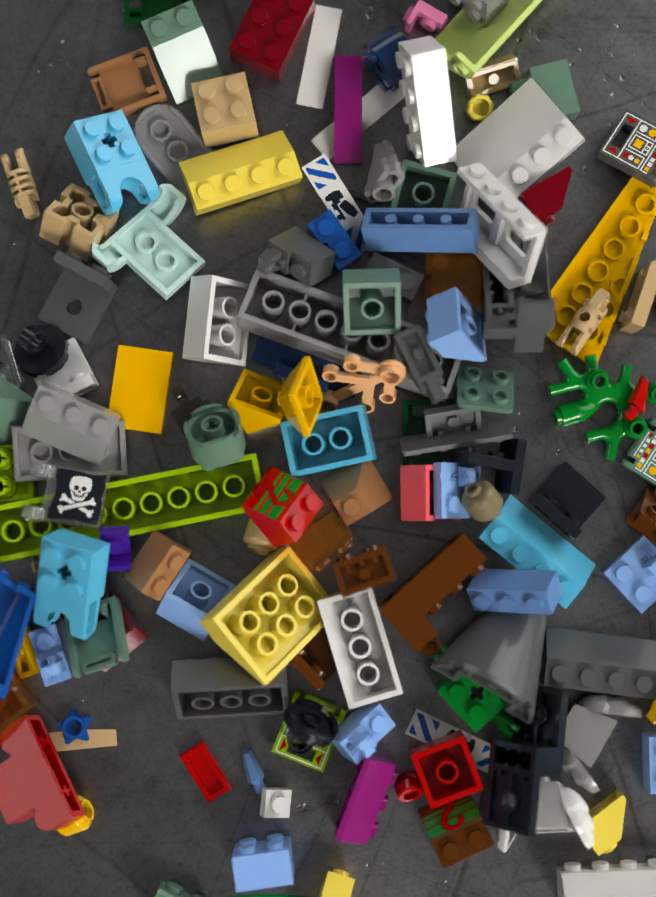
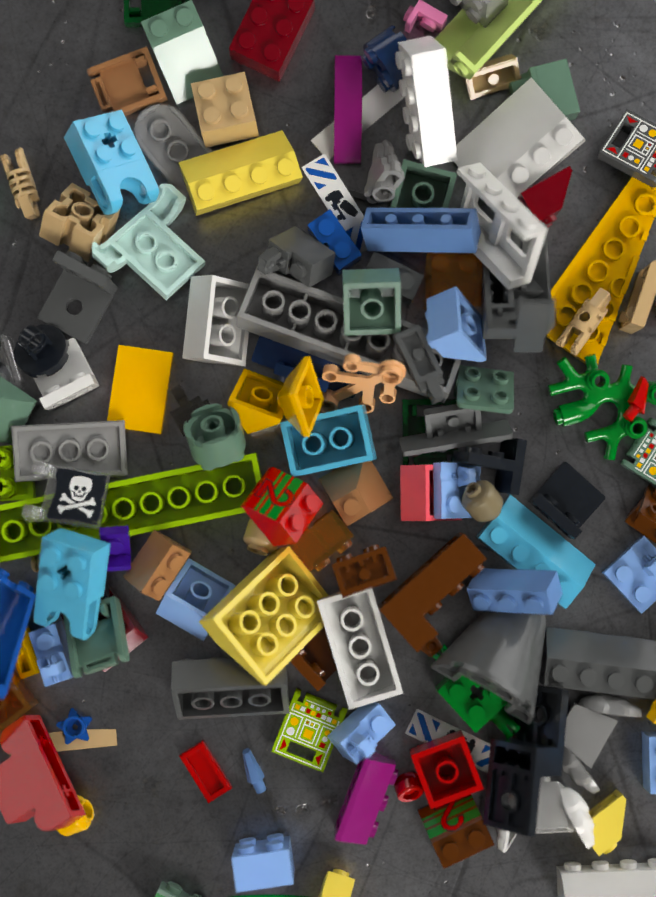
(70, 423): light grey slope -> none
(275, 802): white plate -> none
(309, 725): black tile -> none
(319, 56): white sticker -> none
(479, 107): light yellow tile -> none

